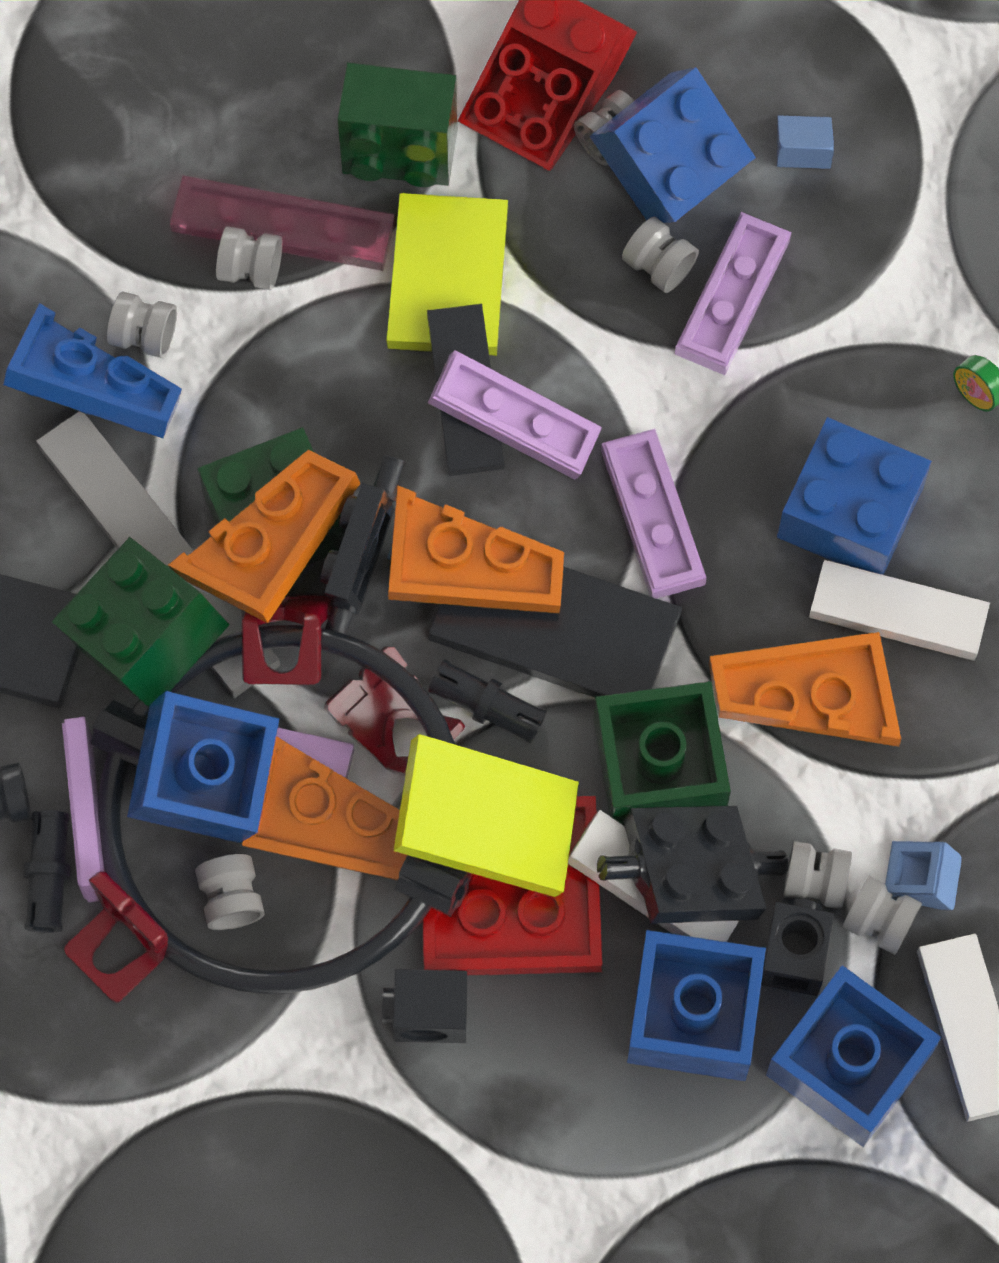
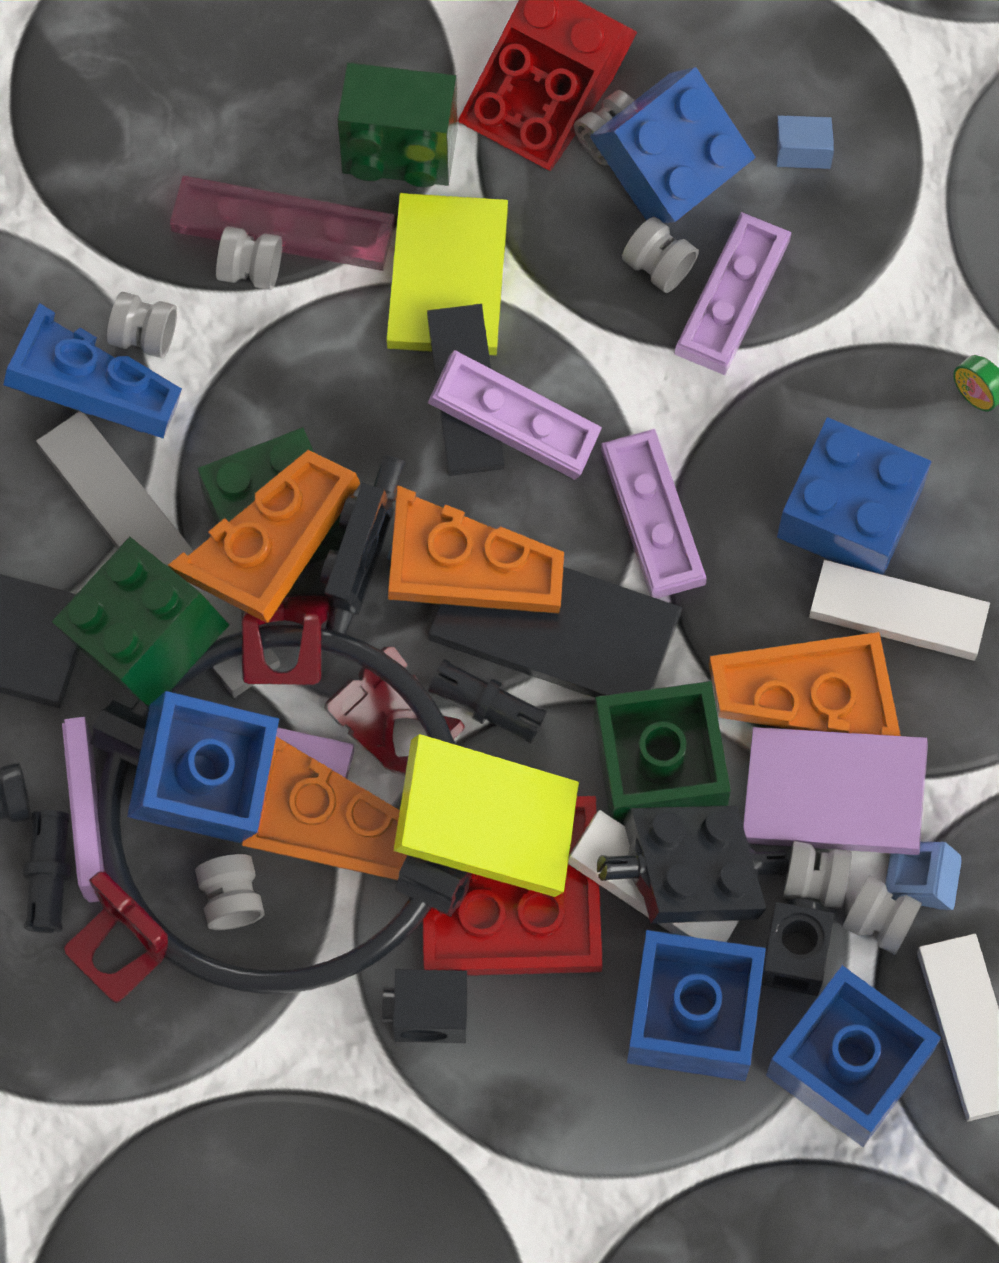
(836, 790): none -> lavender tile

